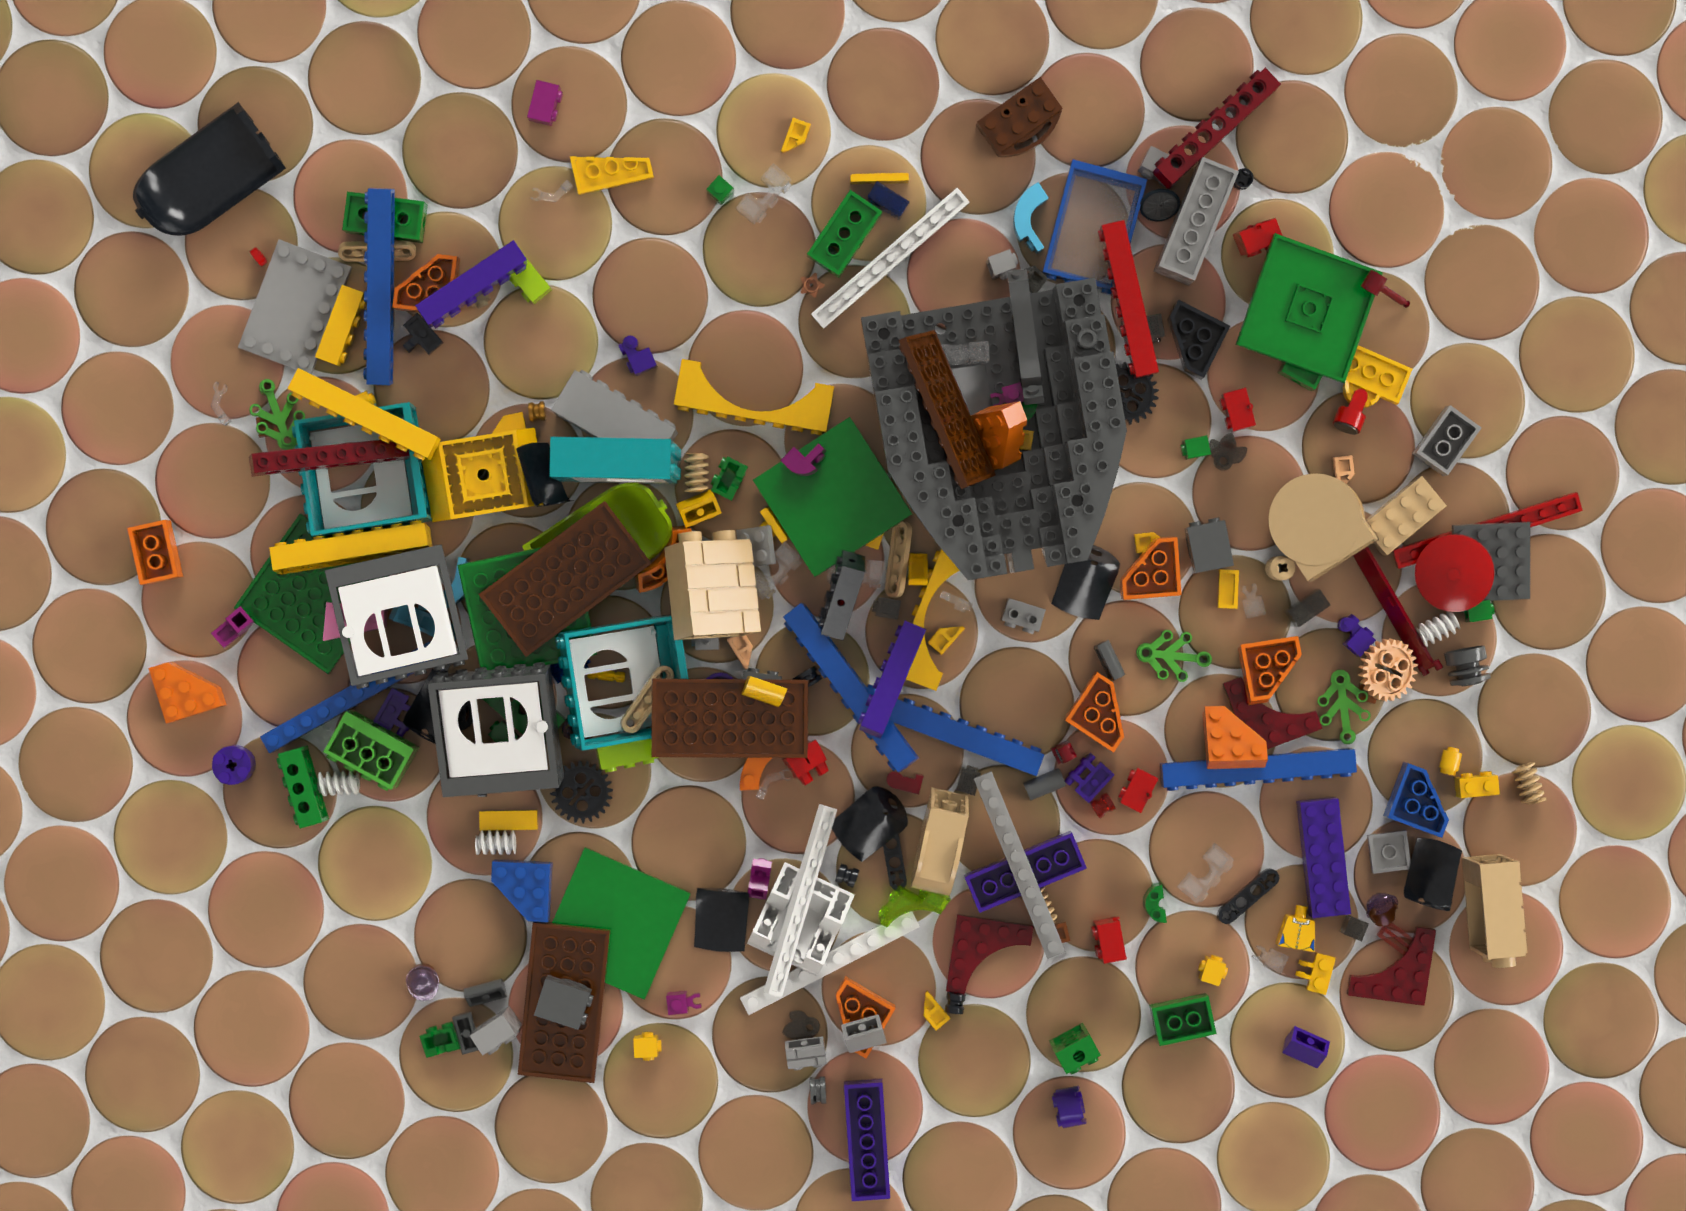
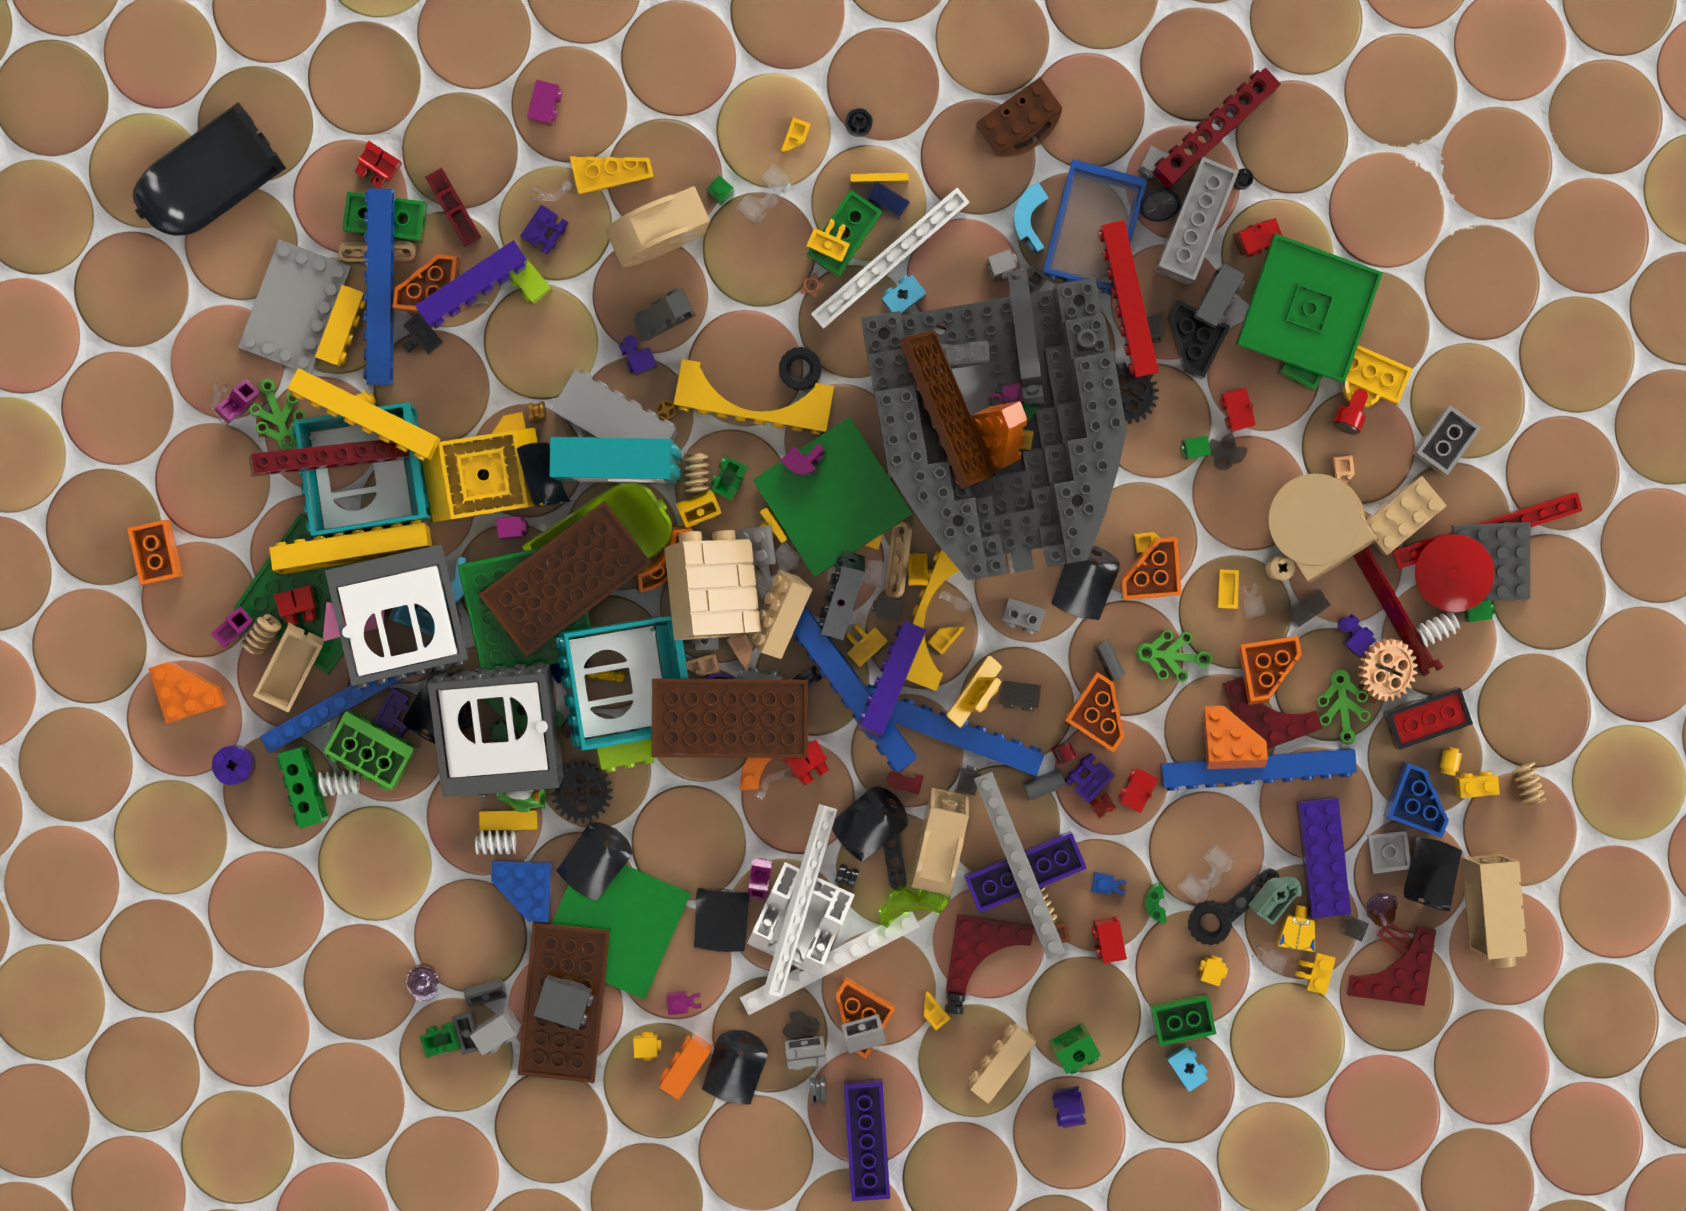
(238, 402): none -> magenta brick
(258, 256): red tile -> none
(261, 634): none -> tan piece
(288, 667): none -> tan piece
(295, 602): none -> red hips
(378, 161): none -> red hips
(453, 206): none -> dark red slope
(512, 527): none -> magenta brick
(523, 800): none -> bright green animal
(540, 225): none -> dark purple plate
(590, 864): none -> black piece
(642, 704): tan plate -> none
(658, 227): none -> tan brick
(663, 410): none -> pearl gold wheel
(664, 314): none -> dark grey brick
(684, 1065): none -> orange brick
(704, 665): none -> light nougat tile
(733, 1075): none -> black piece
(764, 691): yellow brick -> none
(780, 613): none -> tan piece
(785, 368): none -> black tyre
(828, 244): none -> yellow hinge
(858, 122): none -> black wheel
(866, 646): none -> yellow hinge
(914, 294): none -> medium azure brick
(977, 692): none -> yellow bracket
(1001, 1062): none -> tan piece
(1019, 694): none -> clear smoke brick
(1104, 884): none -> blue plate
(1190, 1078): none -> medium azure brick
(1208, 545): dark grey brick -> none
(1220, 294): none -> dark grey brick
(1220, 912): none -> black tyre
(1275, 897): none -> sand green piece
(1306, 1047): dark purple brick -> none
(1376, 283): dark red piece -> none
(1427, 718): none -> red brick
(1467, 665): dark grey wheel -> none

